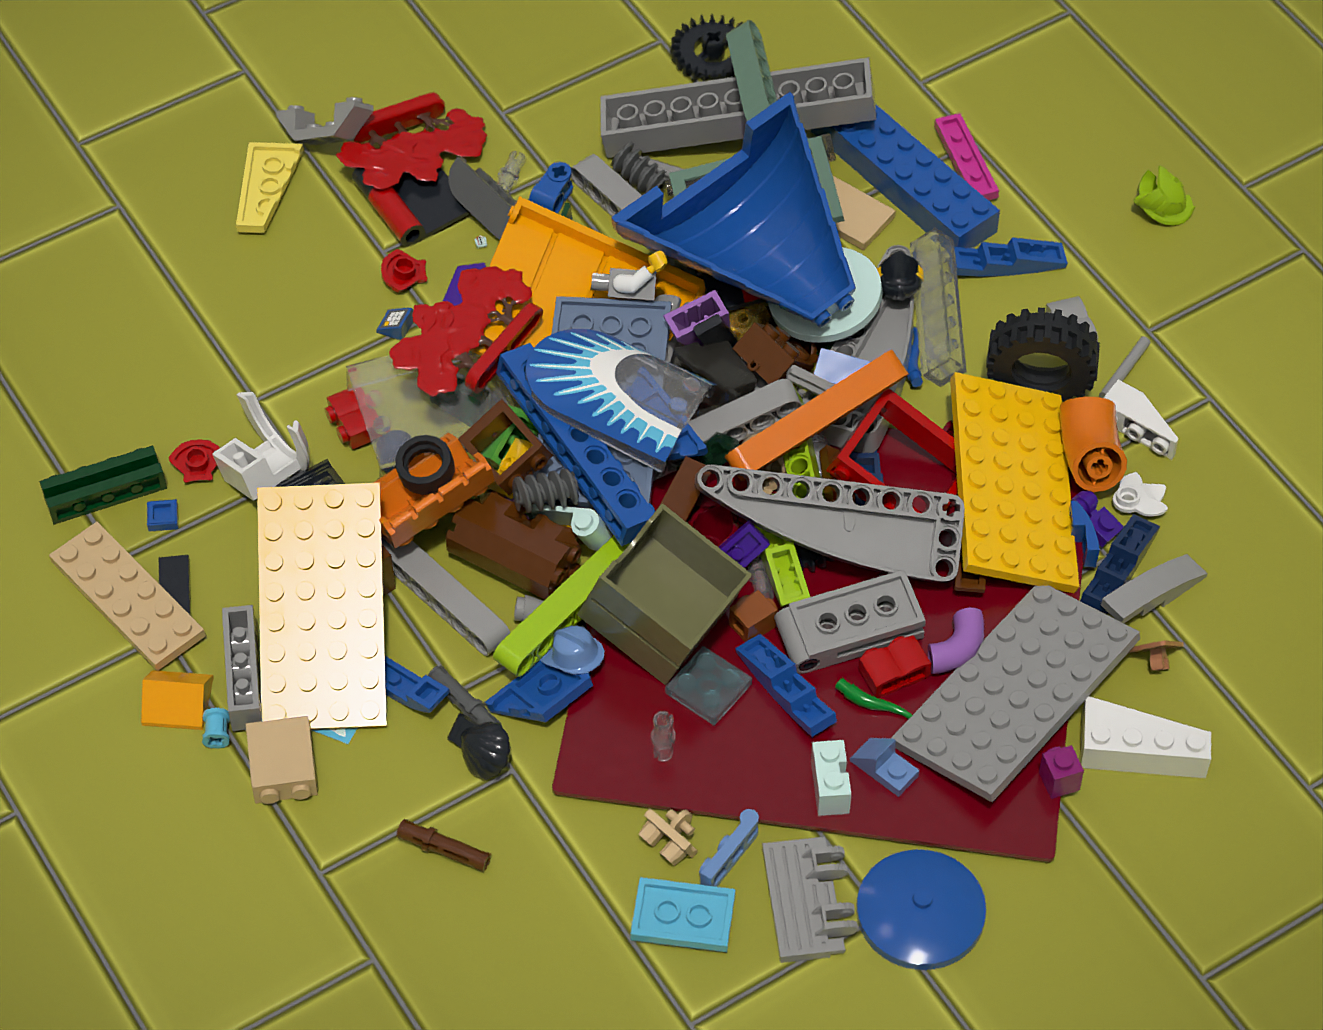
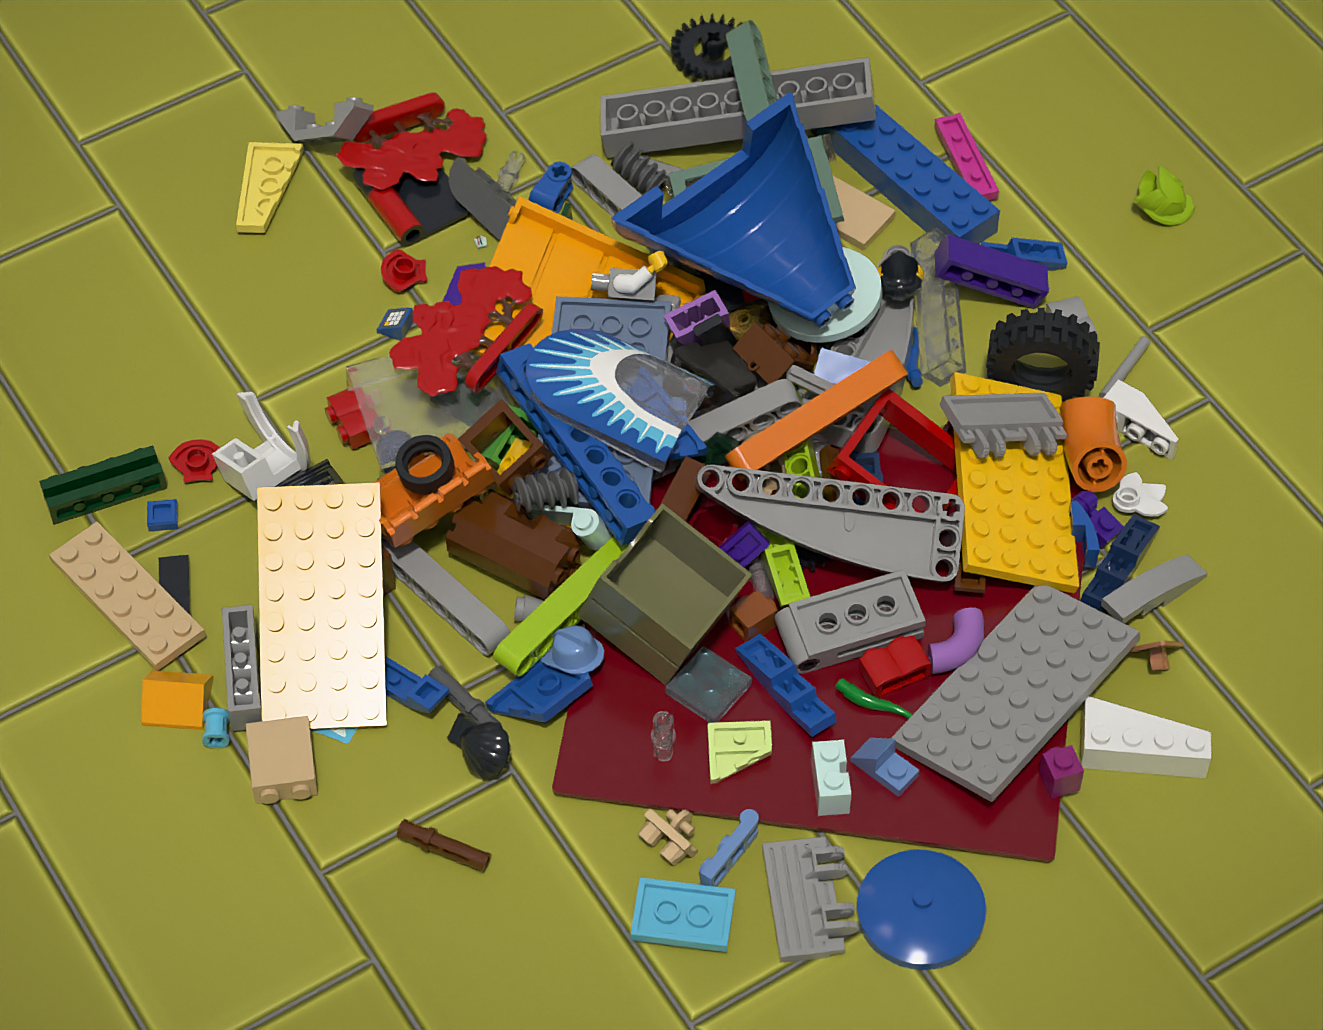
(736, 746): none -> yellowish green wing
(991, 271): none -> dark purple brick
(998, 418): none -> light grey hinge

